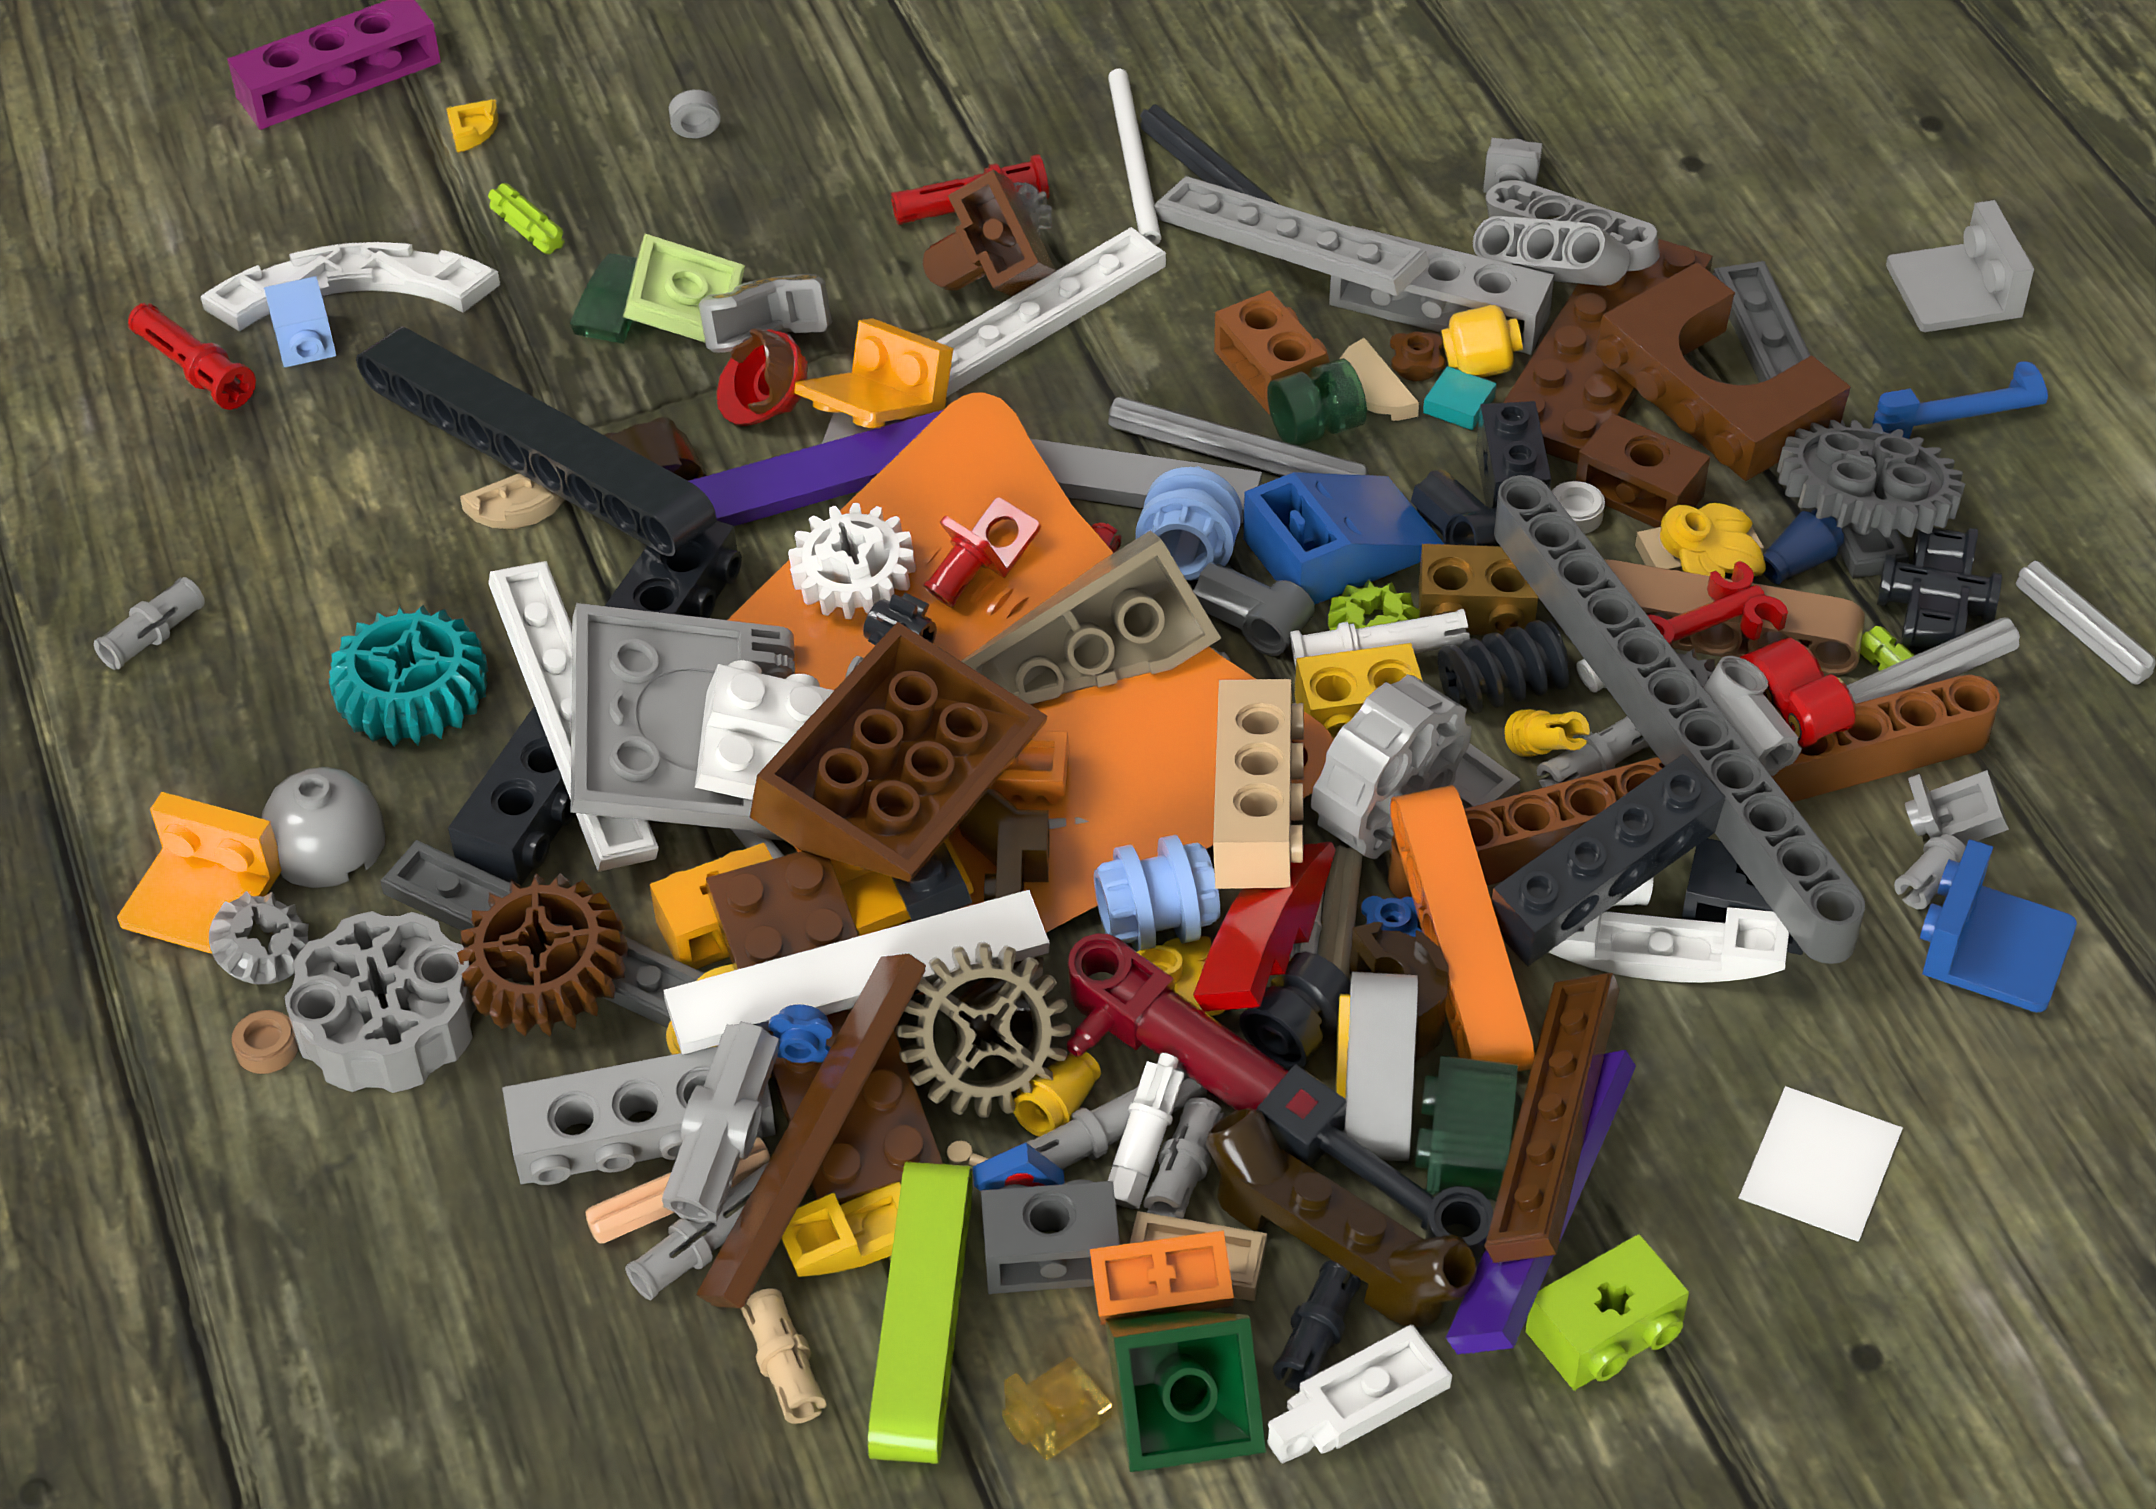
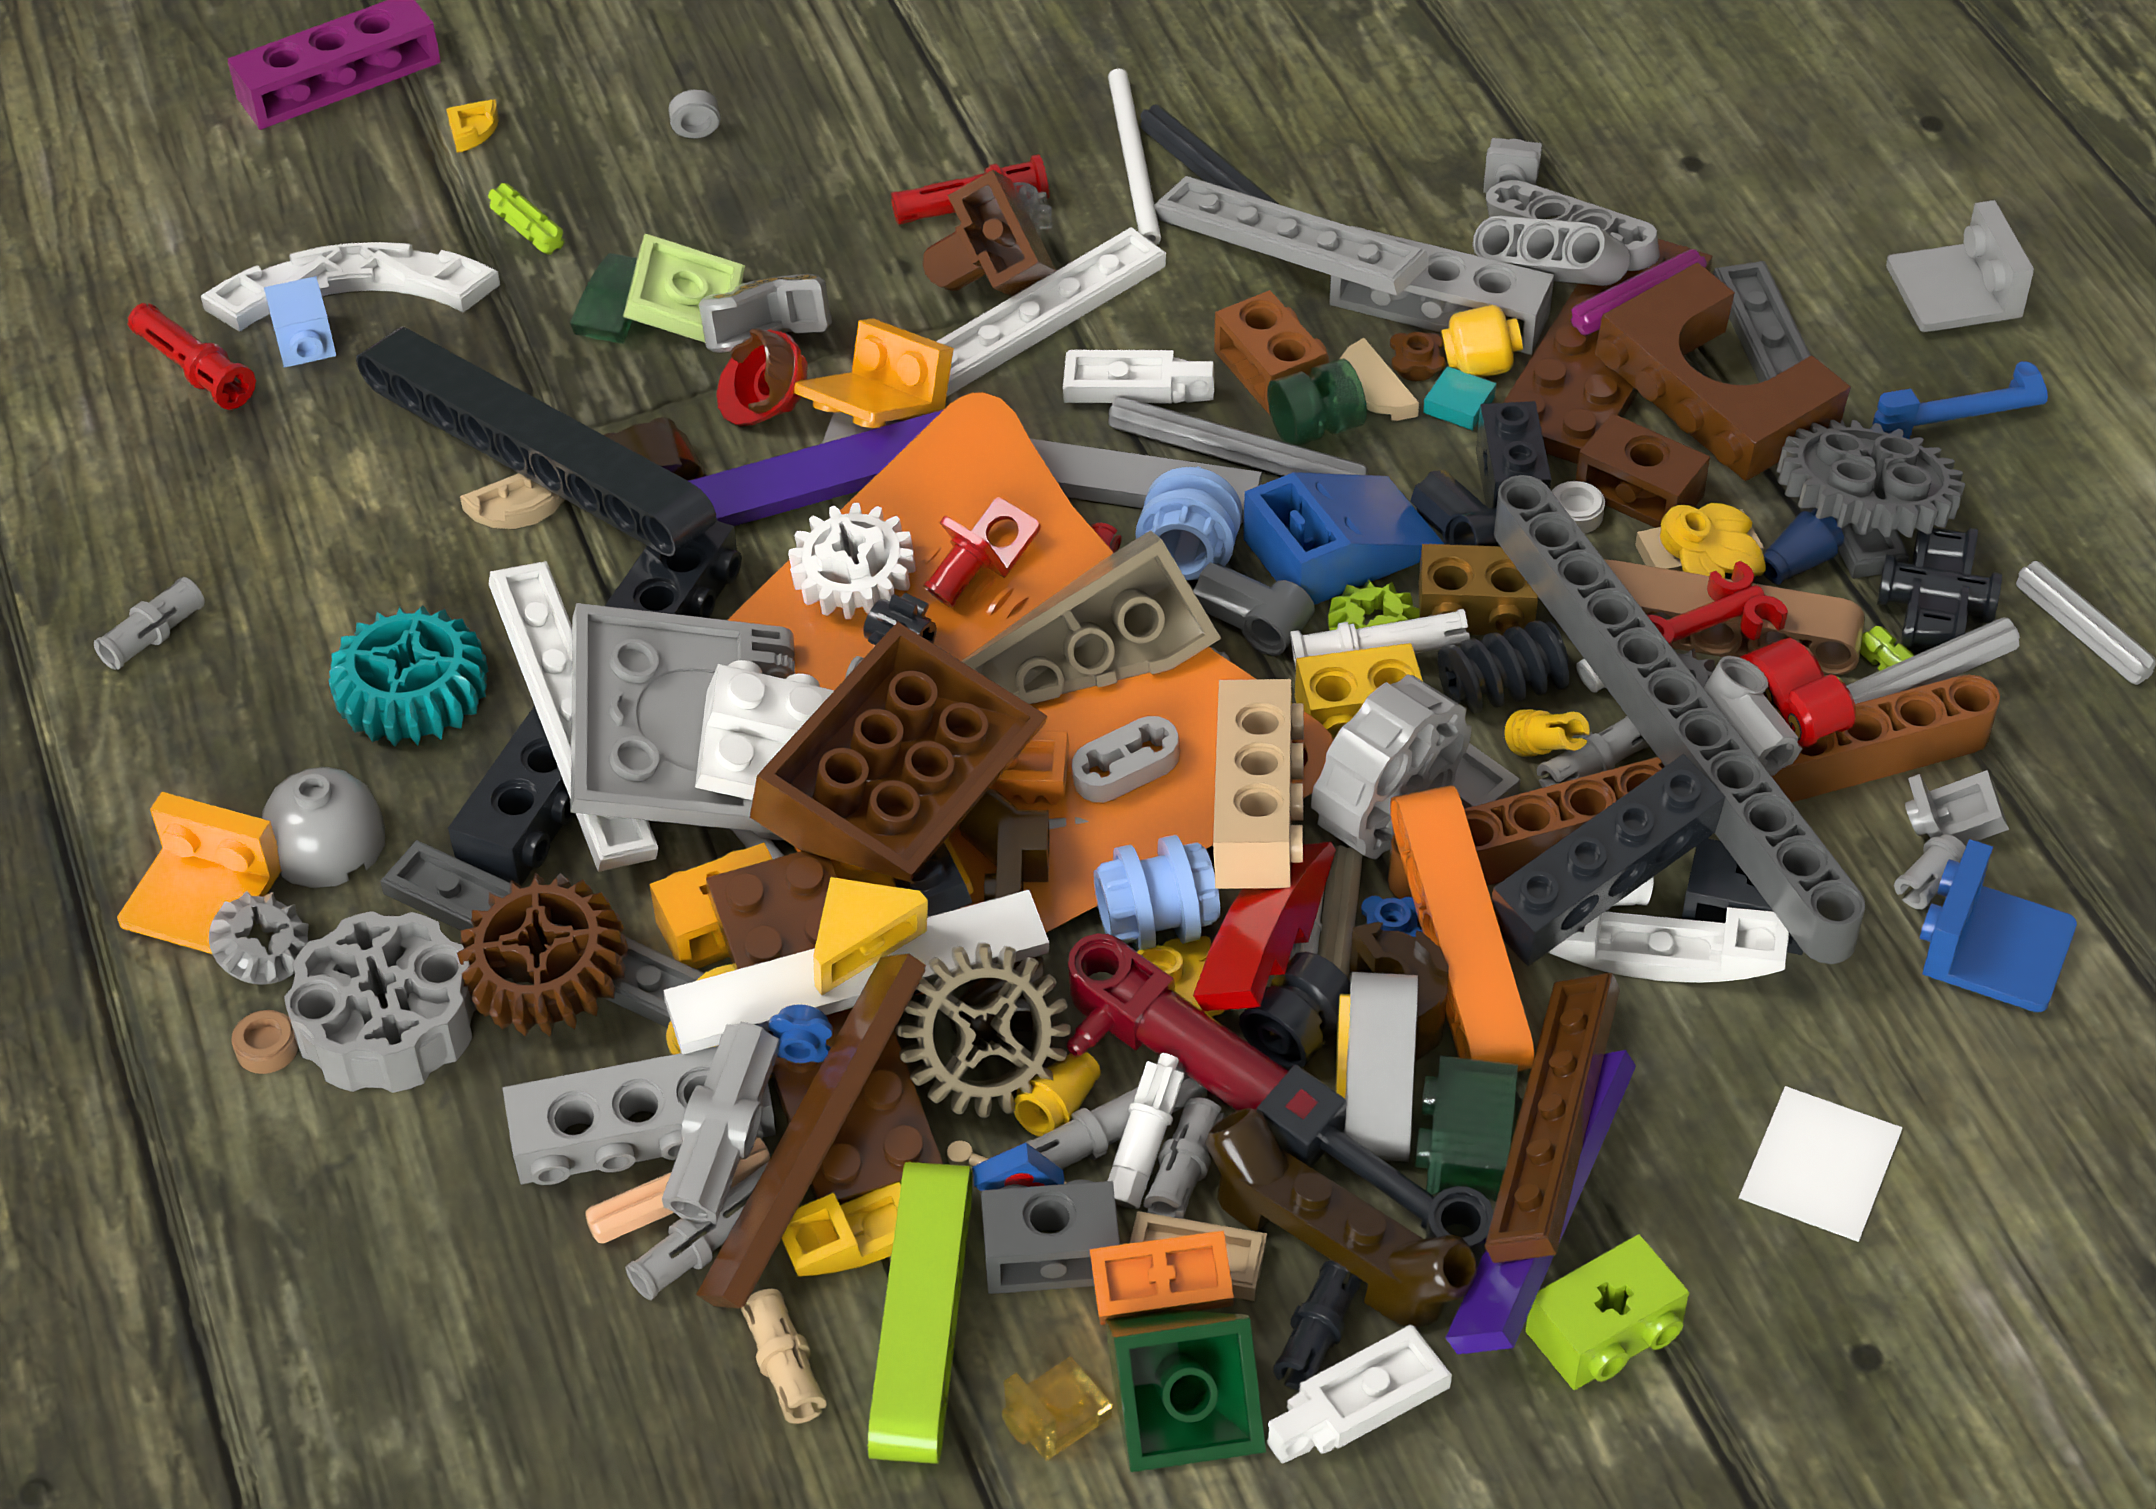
(861, 926): none -> yellow slope
(1125, 759): none -> light grey beam
(1136, 375): none -> white hinge
(1589, 313): none -> magenta axle

